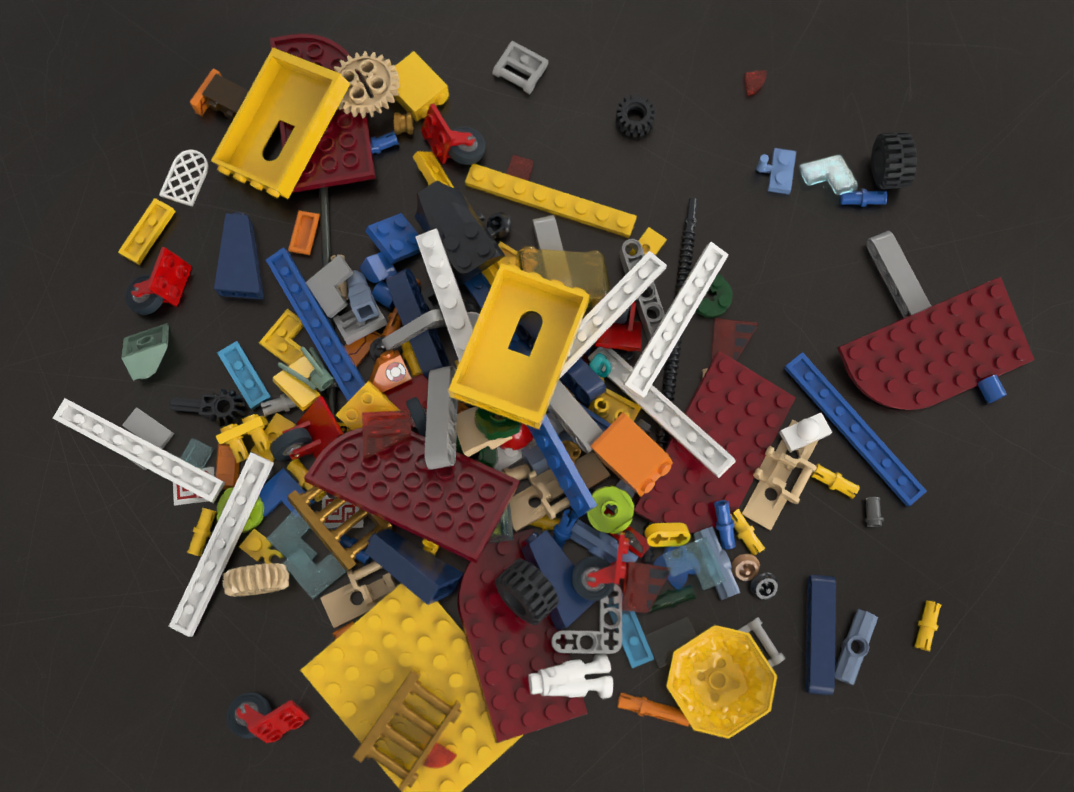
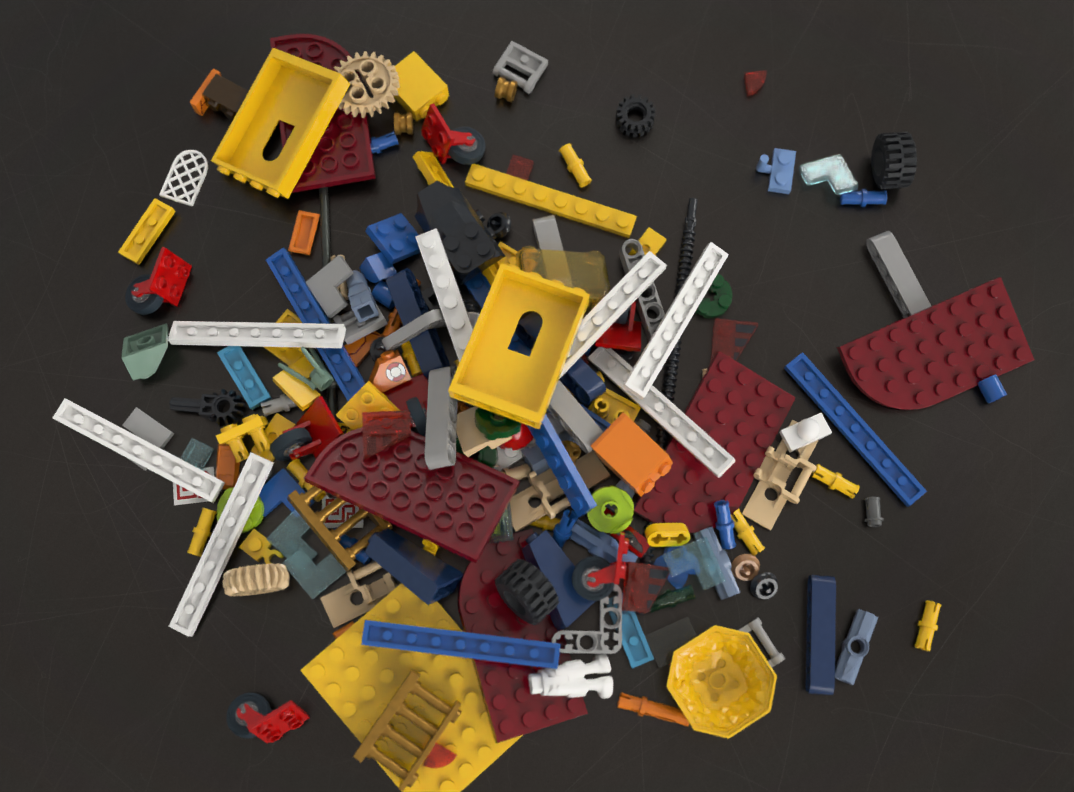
(238, 261): dark blue slope -> none
(257, 334): none -> white plate
(461, 644): none -> blue plate
(505, 89): none -> pearl gold wheel
(575, 165): none -> yellow pin
(597, 364): teal tile -> none

